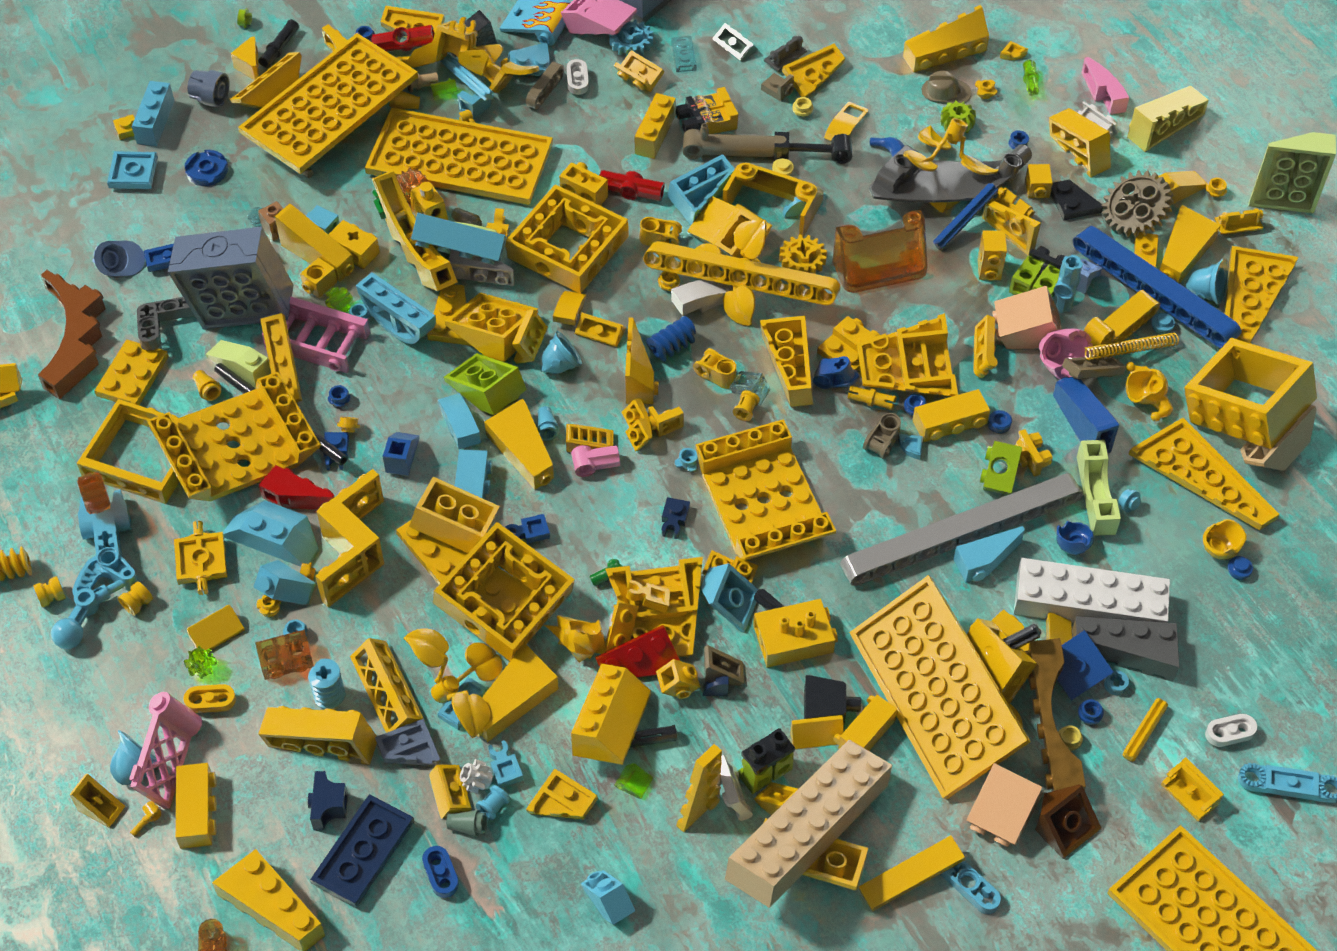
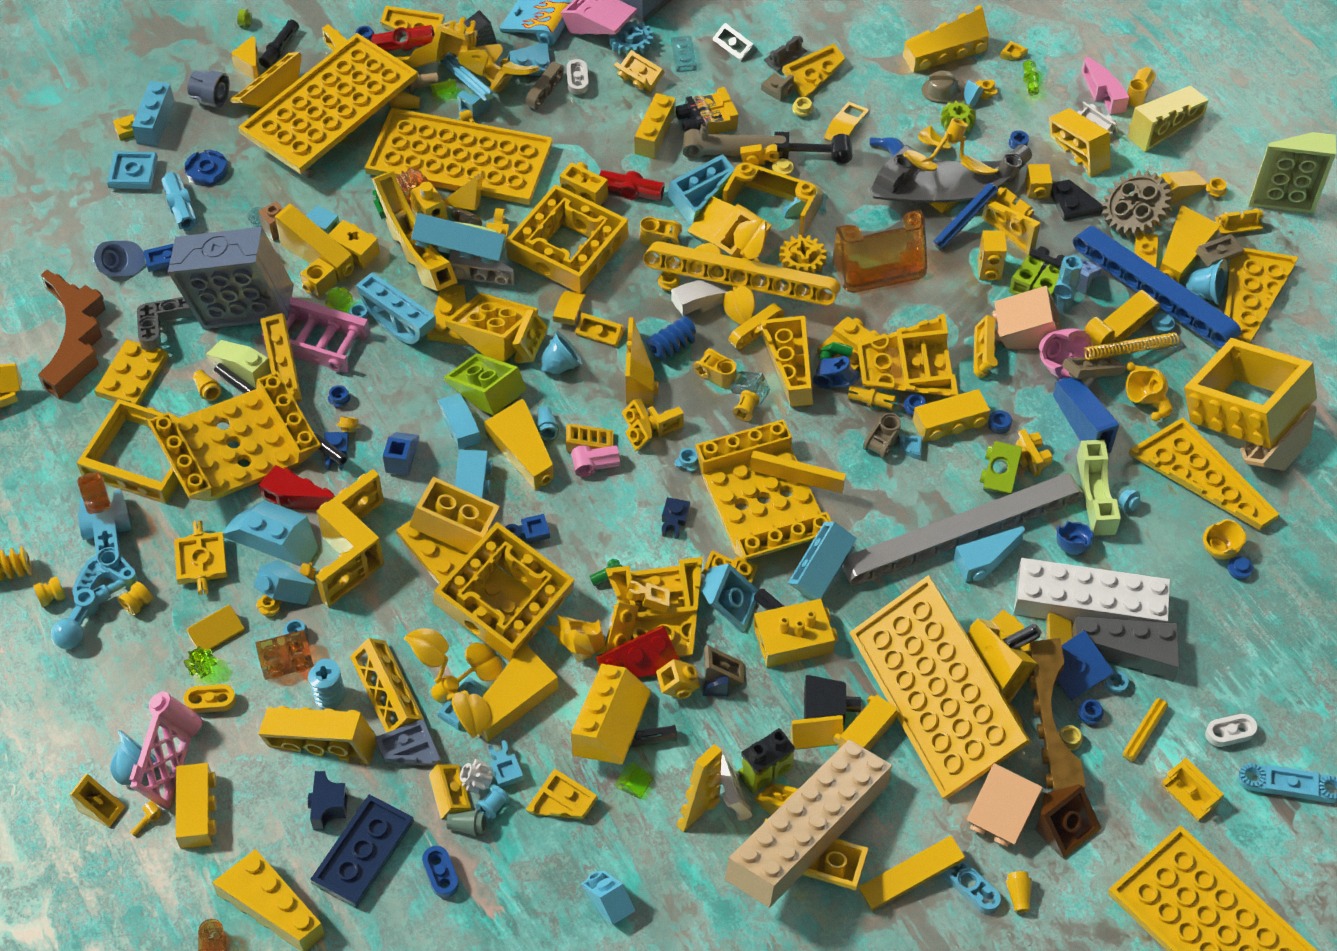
(179, 201): none -> medium azure piece
(468, 195): none -> yellow slope
(751, 328): none -> yellow beam
(757, 155): none -> yellow plate
(798, 472): none -> yellow tile
(822, 560): none -> medium azure brick
(835, 348): none -> green arm
(972, 93): none -> medium azure tile
(1019, 888): none -> yellow cone
(1140, 86): none -> yellow piece
(1222, 248): none -> dark tan plate

